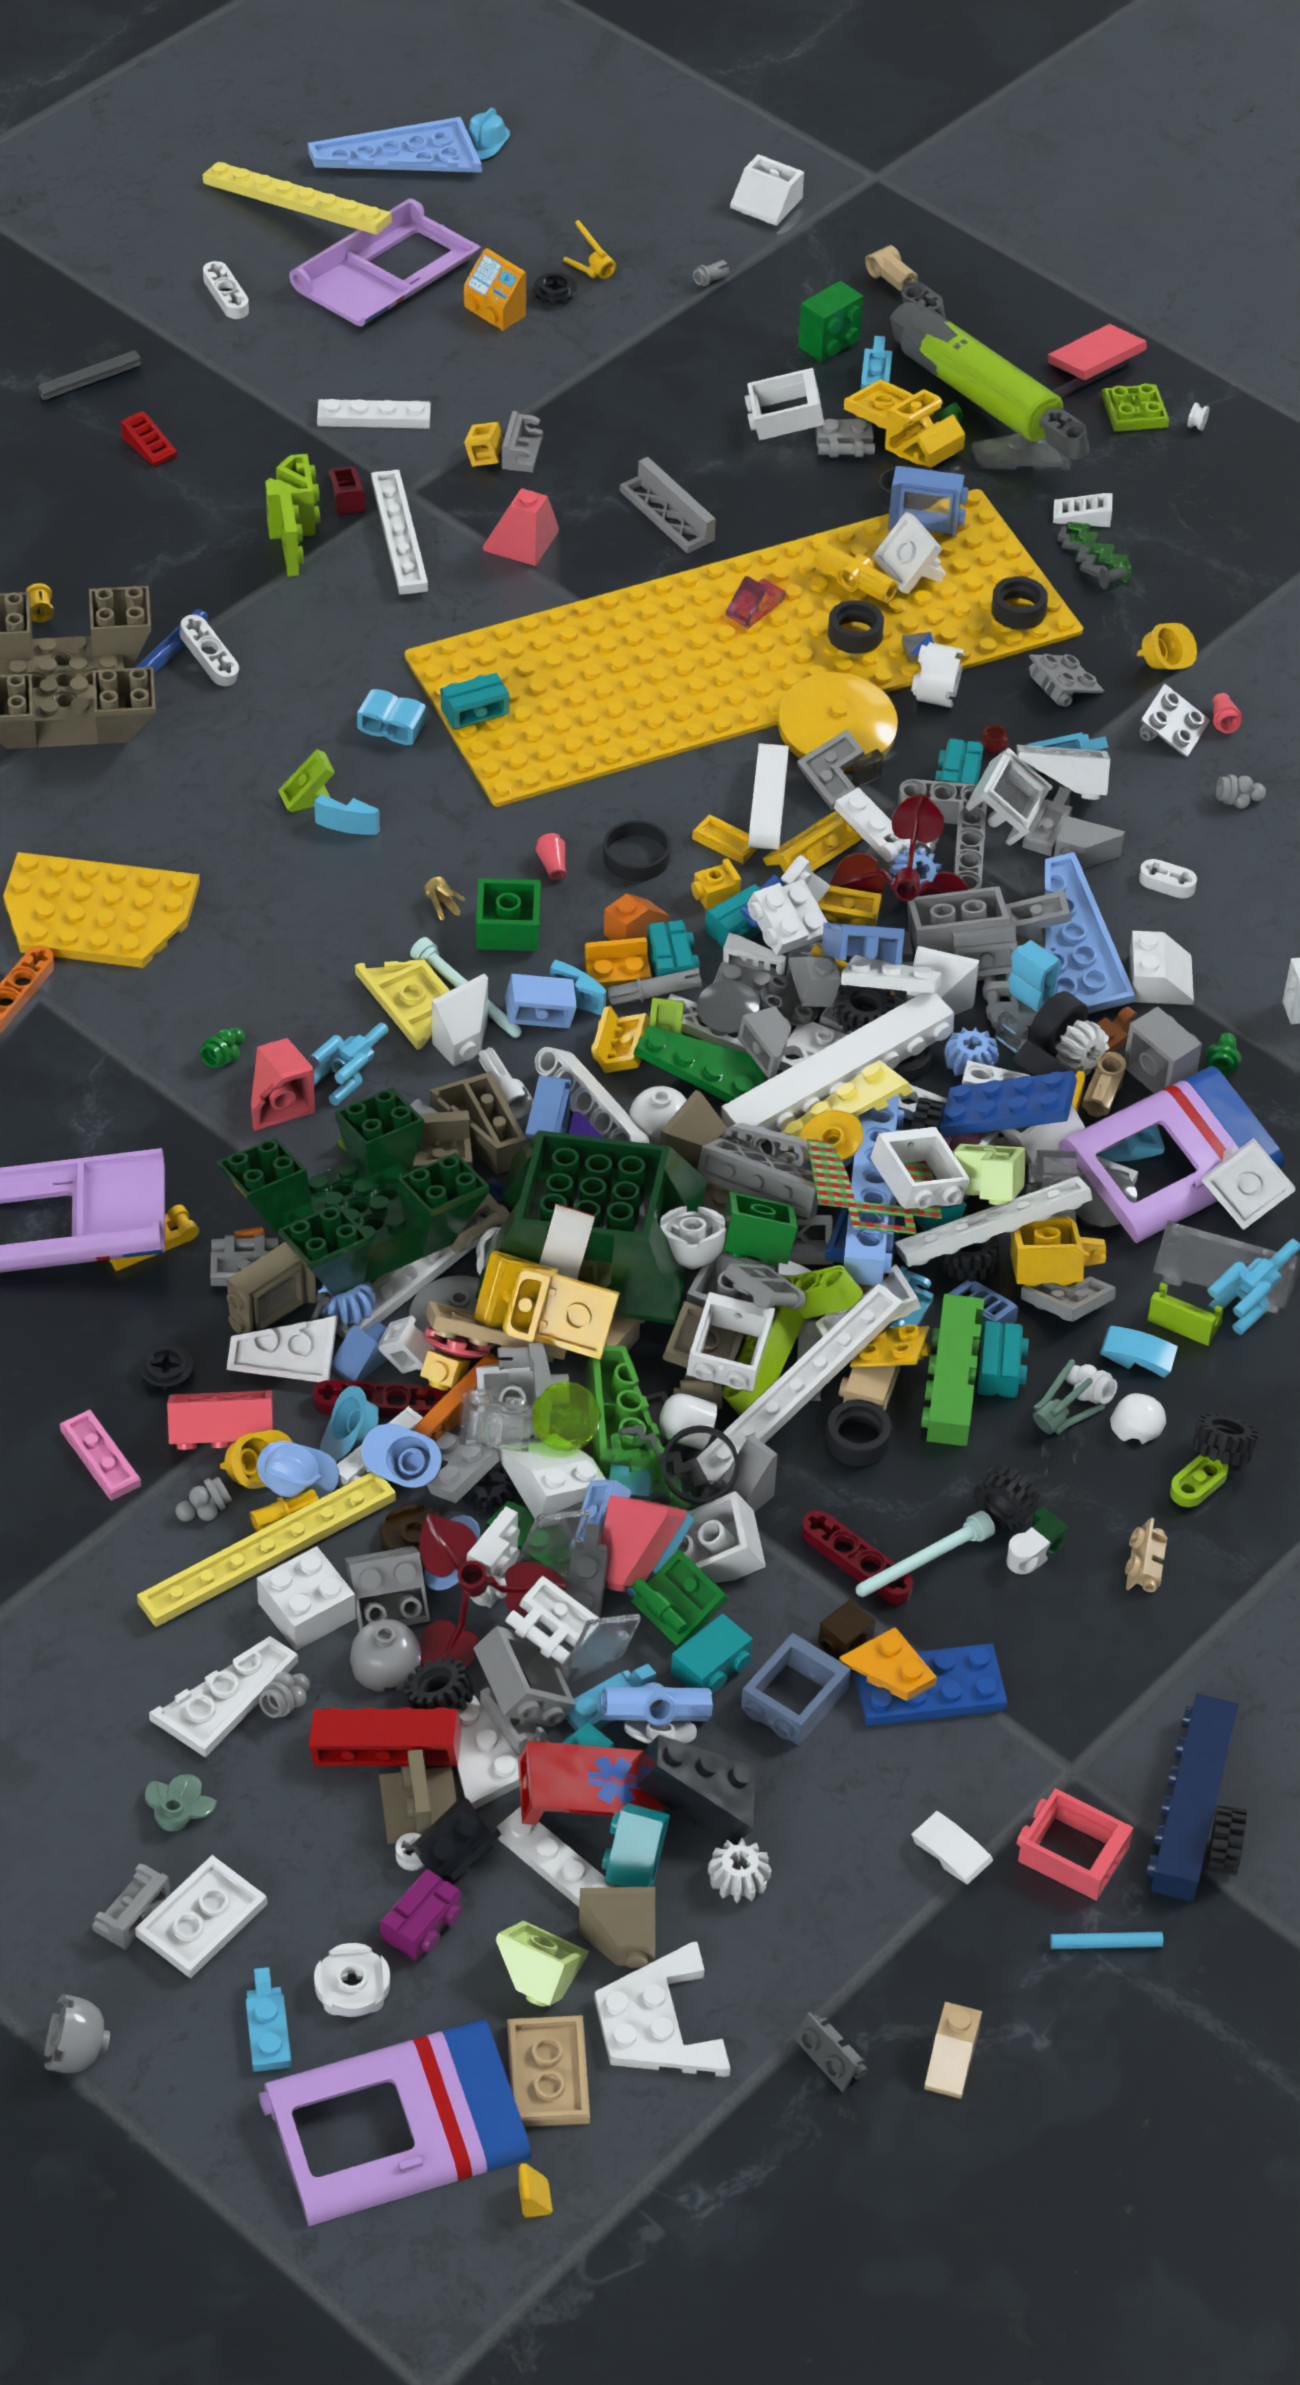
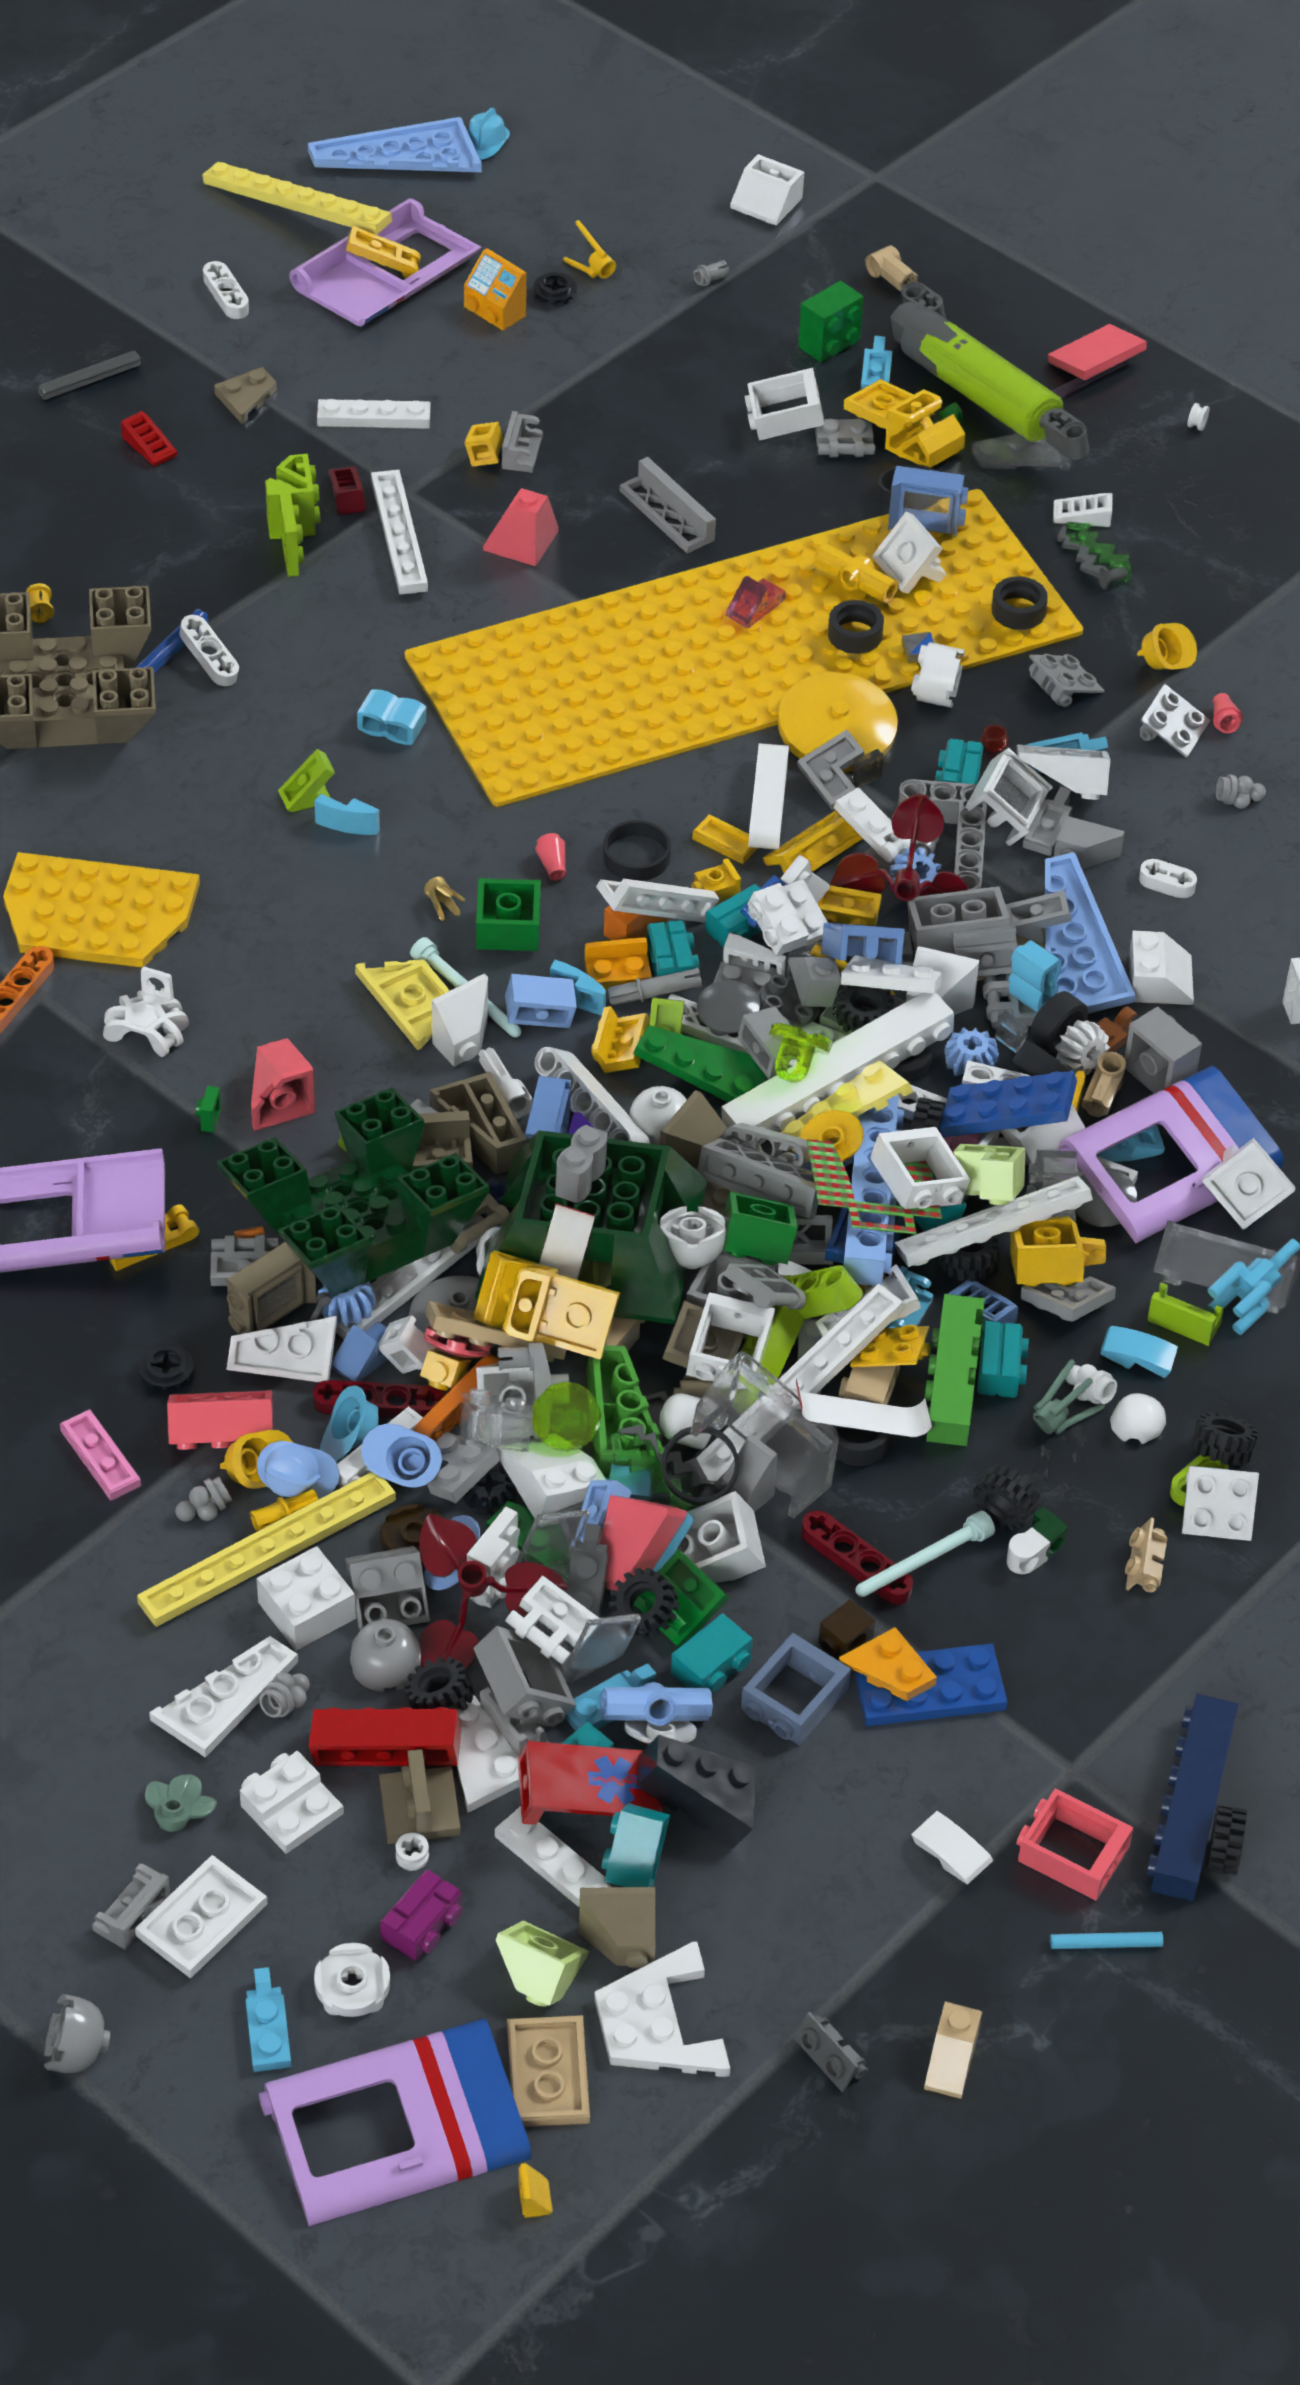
(147, 1013): none -> white piece
(209, 1109): none -> green plate
(222, 1048): green piece -> none
(246, 392): none -> dark tan wing
(289, 1801): none -> white plate
(345, 1060): medium azure plant -> none
(383, 251): none -> yellow plate
(455, 1841): black bracket -> none
(474, 700): teal brick -> none
(581, 1164): none -> light grey brick
(635, 1586): none -> black tyre
(658, 899): none -> white fence
(739, 1870): white gear -> none
(762, 1406): none -> clear windscreen
(797, 1045): none -> clear neon green tile
(865, 1415): none -> white sticker
(1135, 407): lime tile -> none
(1220, 1503): none -> white hinge
(1224, 1054): green piece -> none

